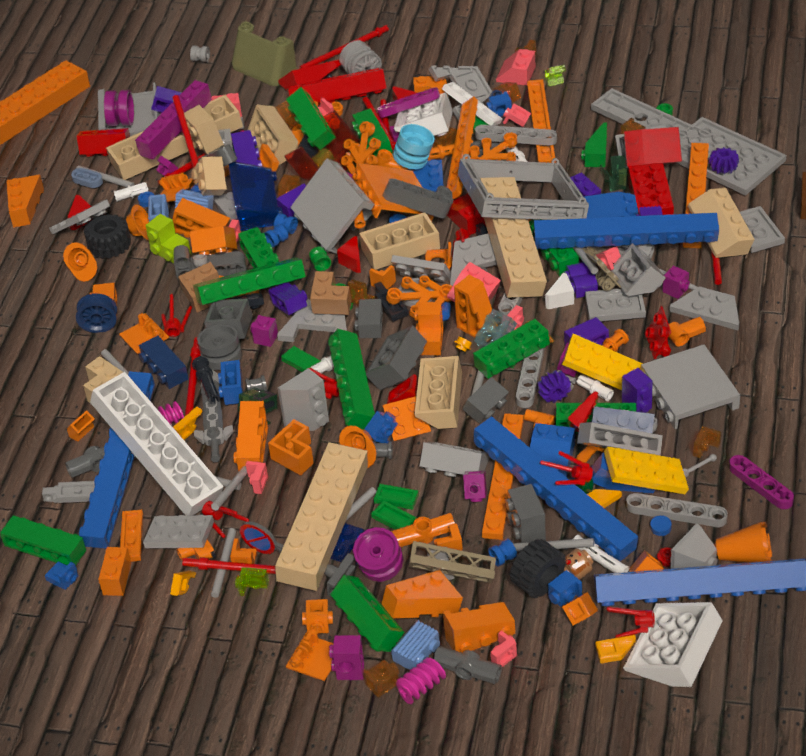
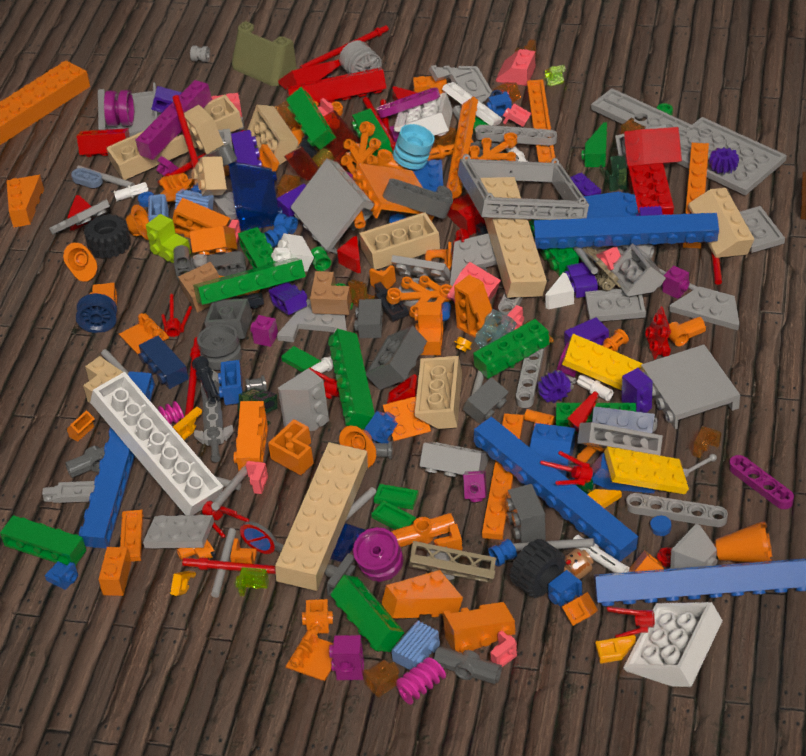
(291, 247): none -> white hinge

